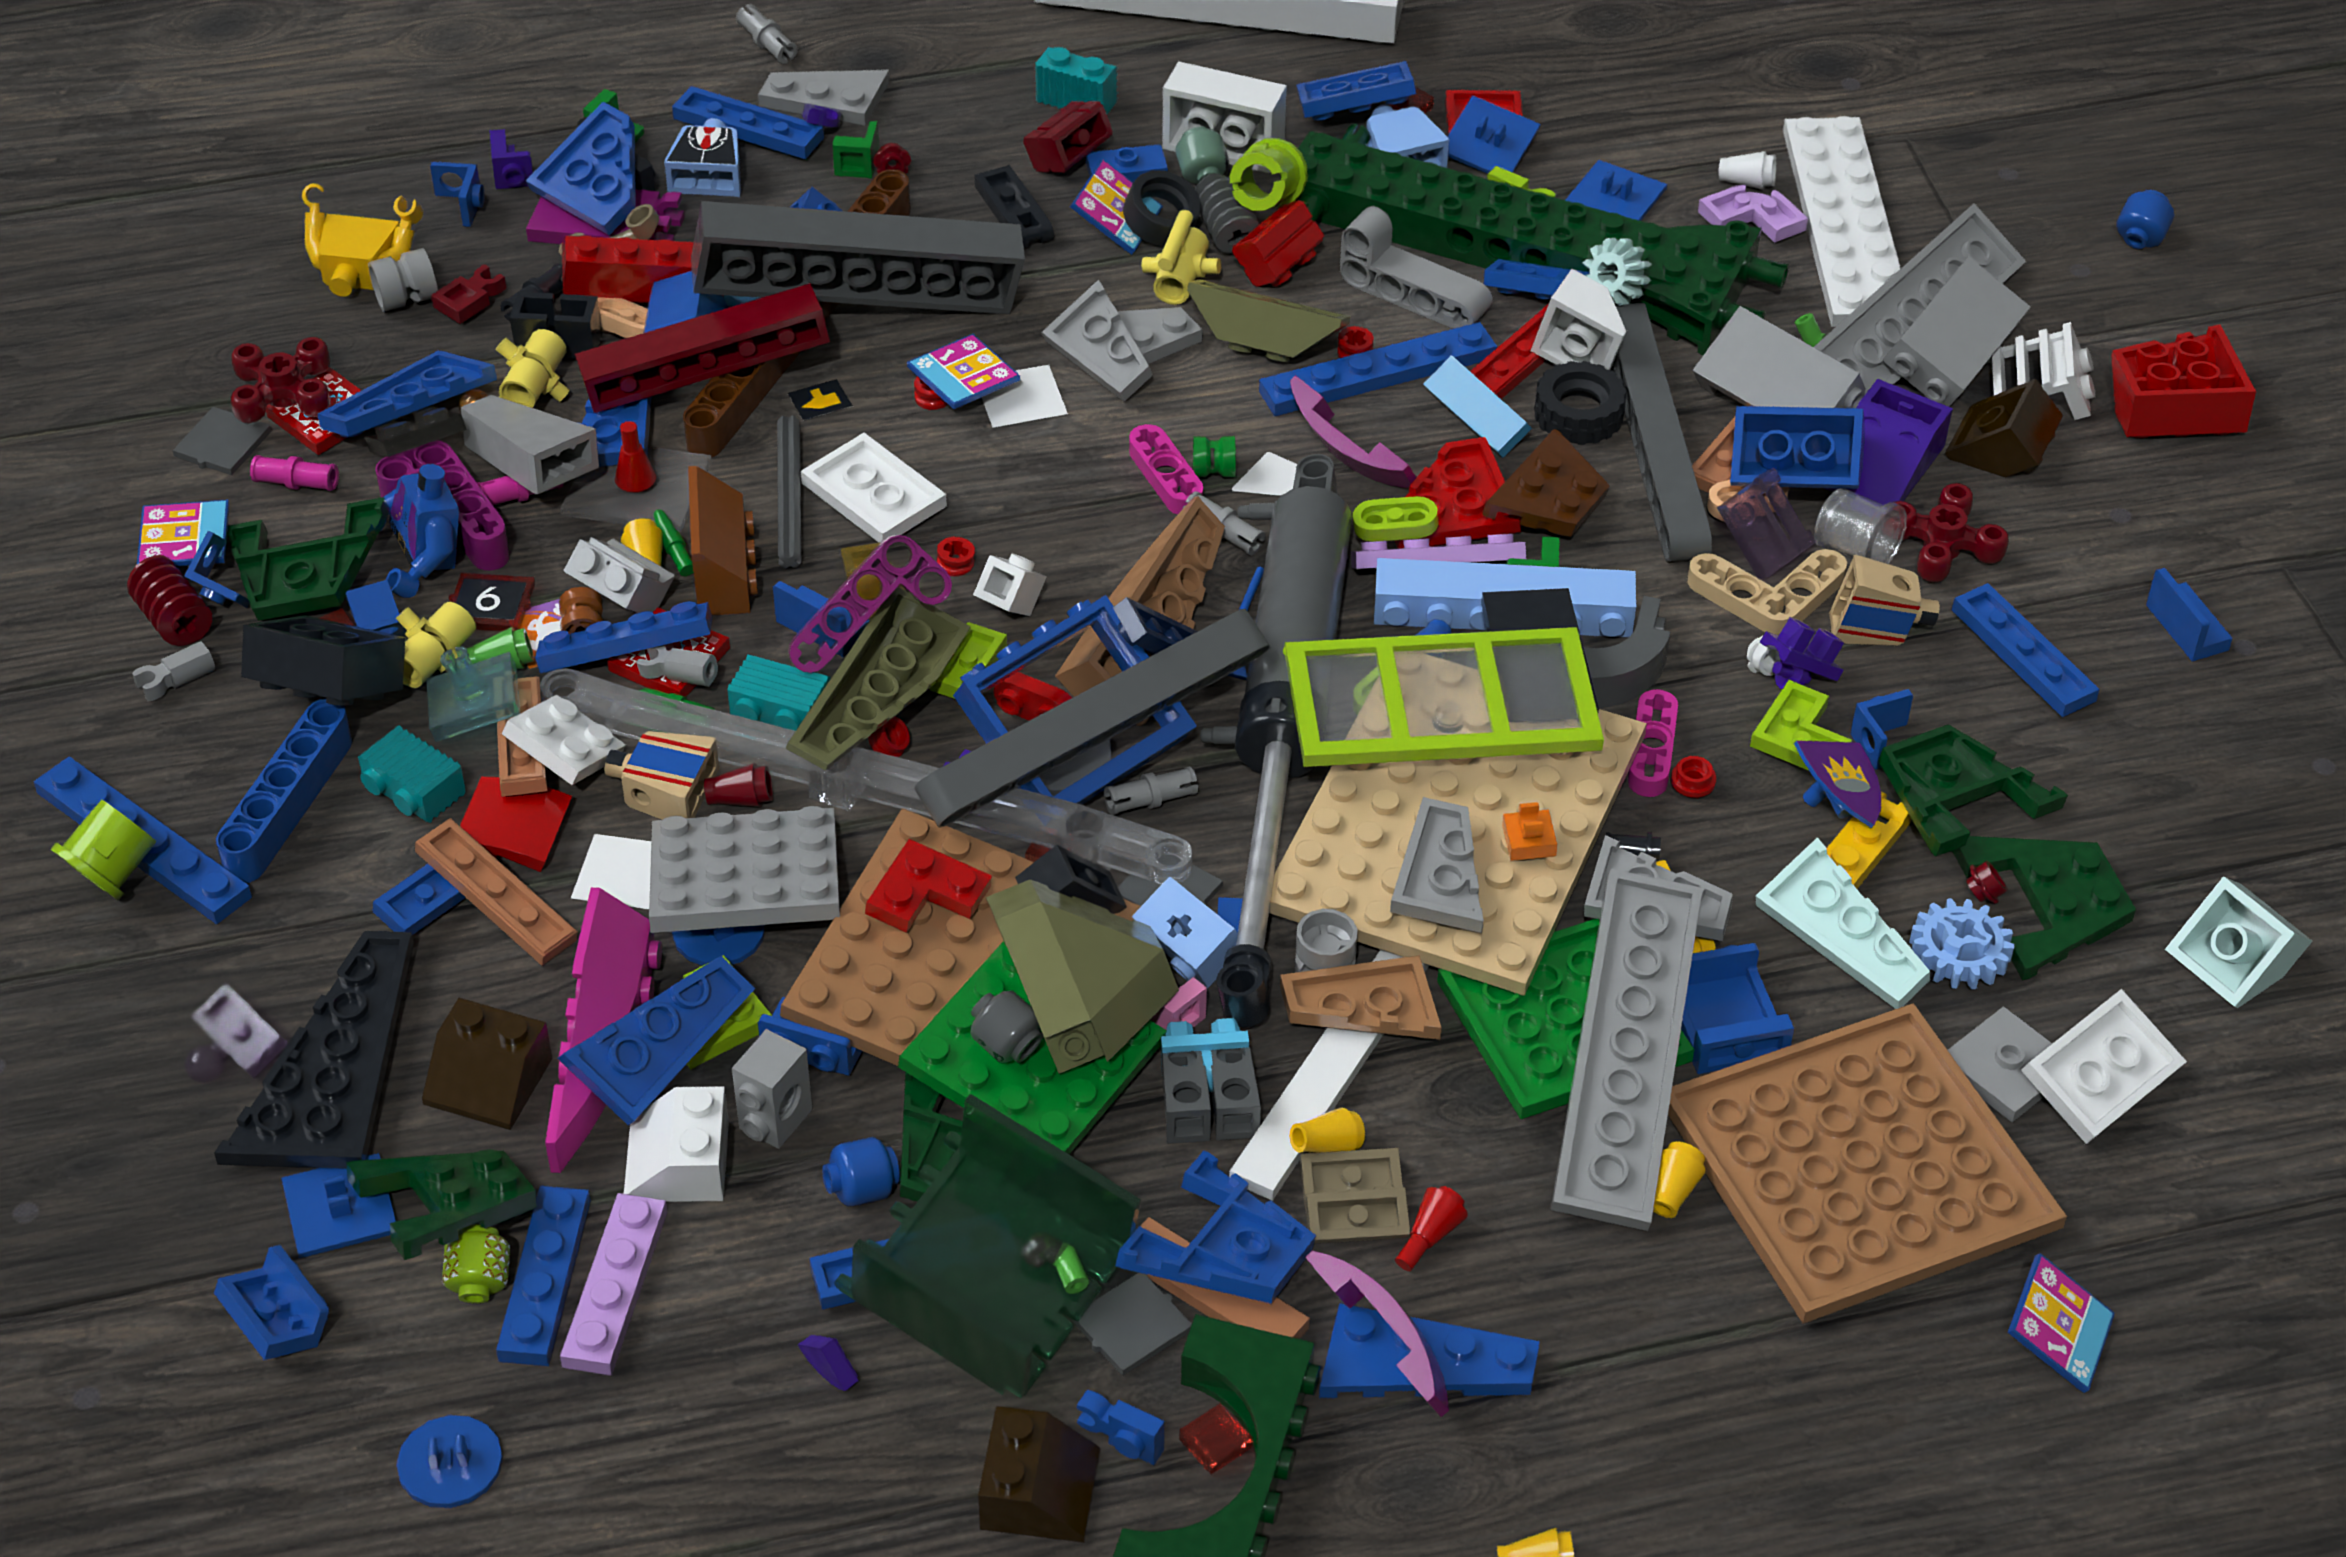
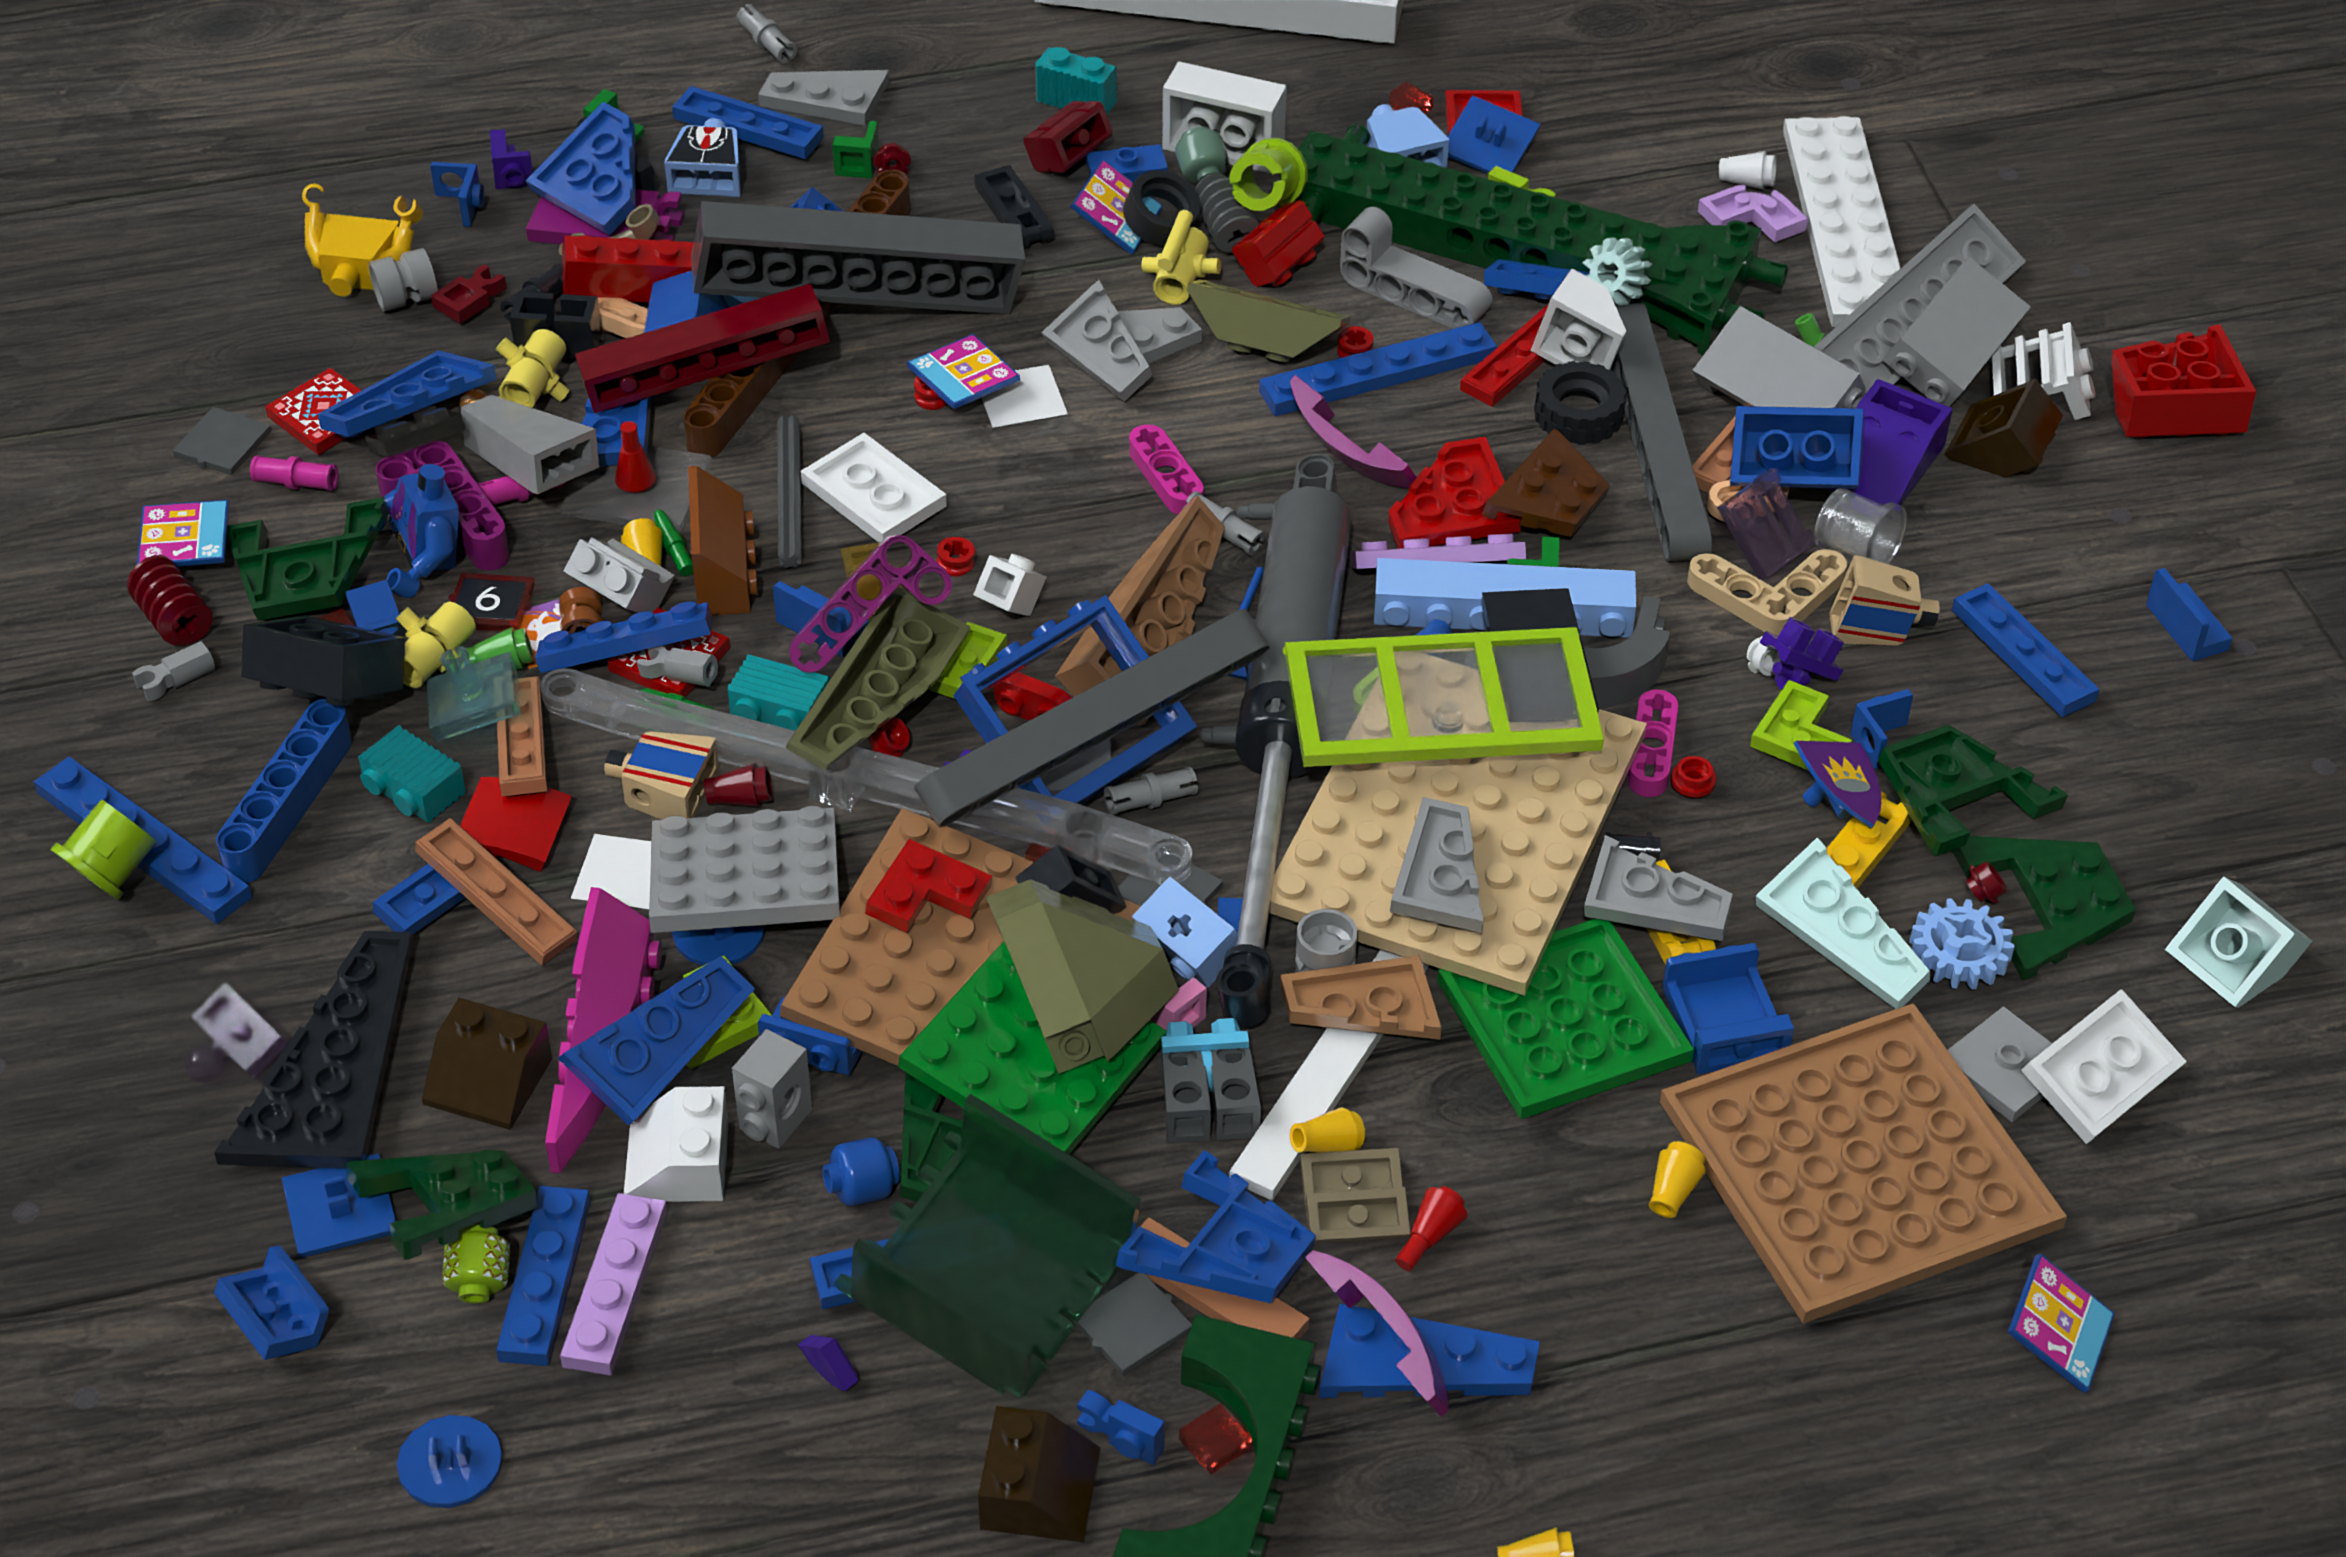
(199, 571): blue bracket -> none
(280, 379): dark red gear -> none
(562, 738): white plate -> none
(819, 399): black sticker -> none
(821, 115): dark purple tile -> none
(1005, 1027): dark grey head -> none
(1063, 1256): arm -> none
(1148, 627): dark blue plate -> none
(1223, 456): green wheel -> none
(1268, 476): white sticker -> none
(1356, 90): blue plate -> none
(1395, 519): lime plate -> none
(1477, 406): tile -> none
(1529, 833): orange tile -> none
(1617, 191): blue piece -> none
(1627, 1050): light grey plate -> none
(1947, 533): dark red gear -> none
(2145, 218): blue head -> none

